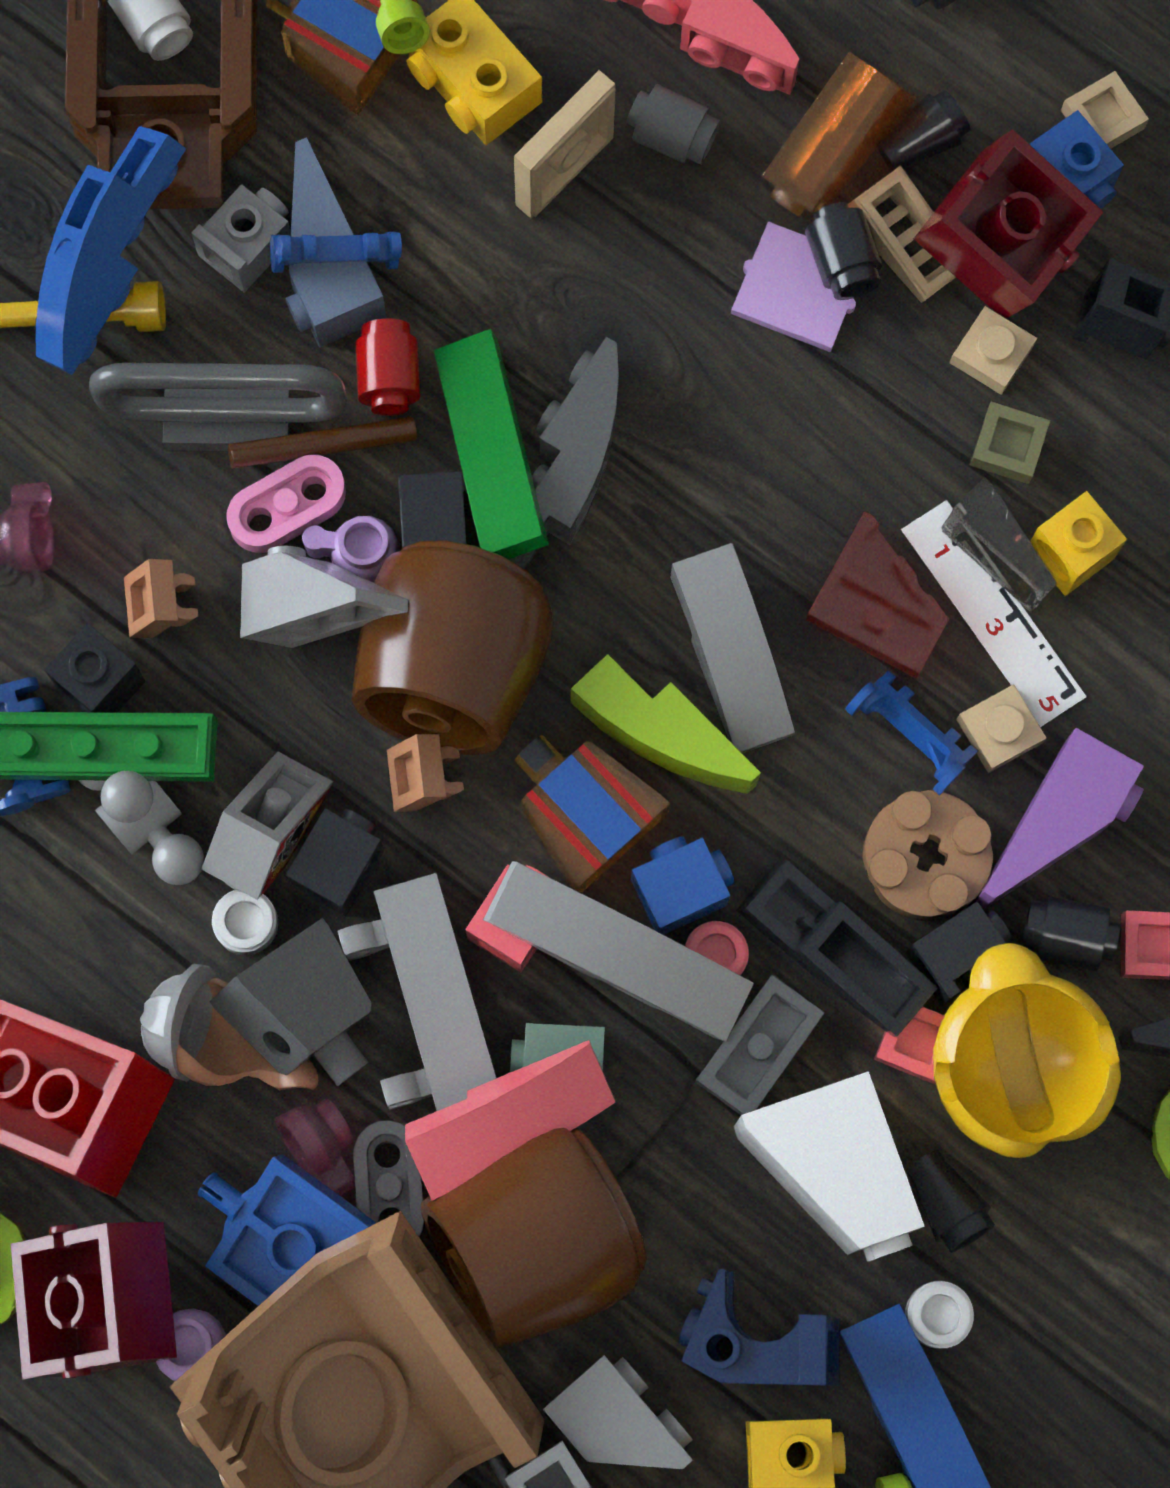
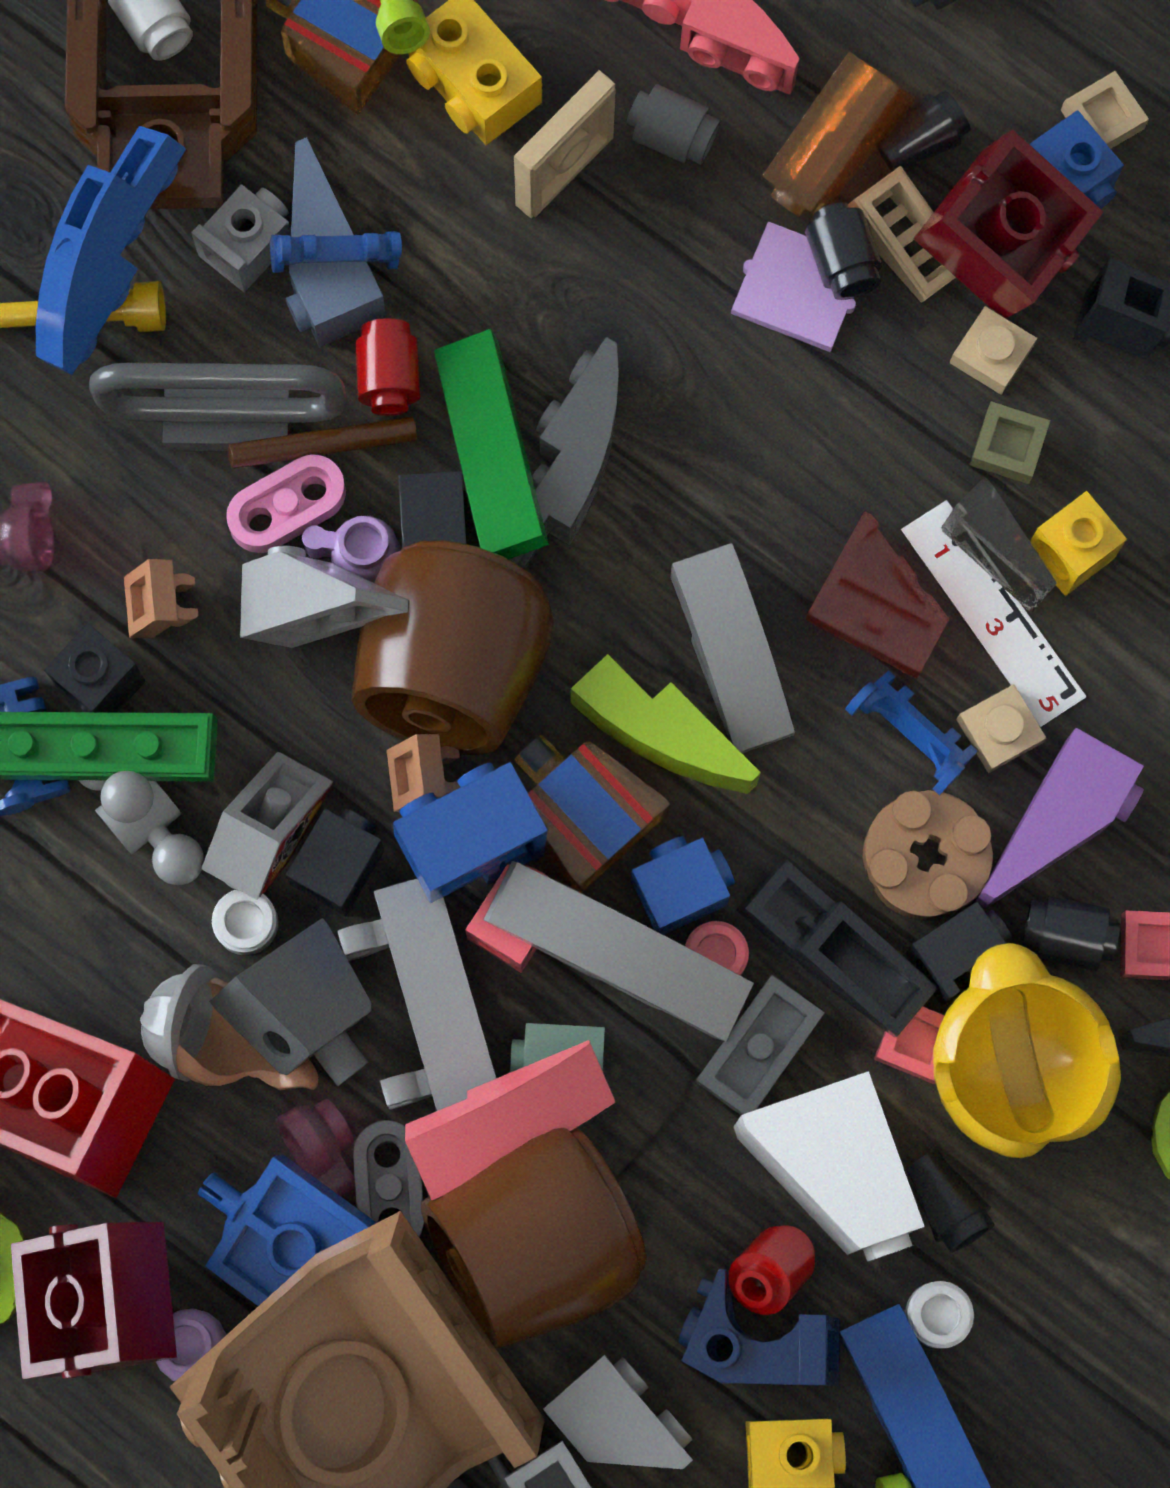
(470, 831): none -> blue brick
(772, 1269): none -> red brick

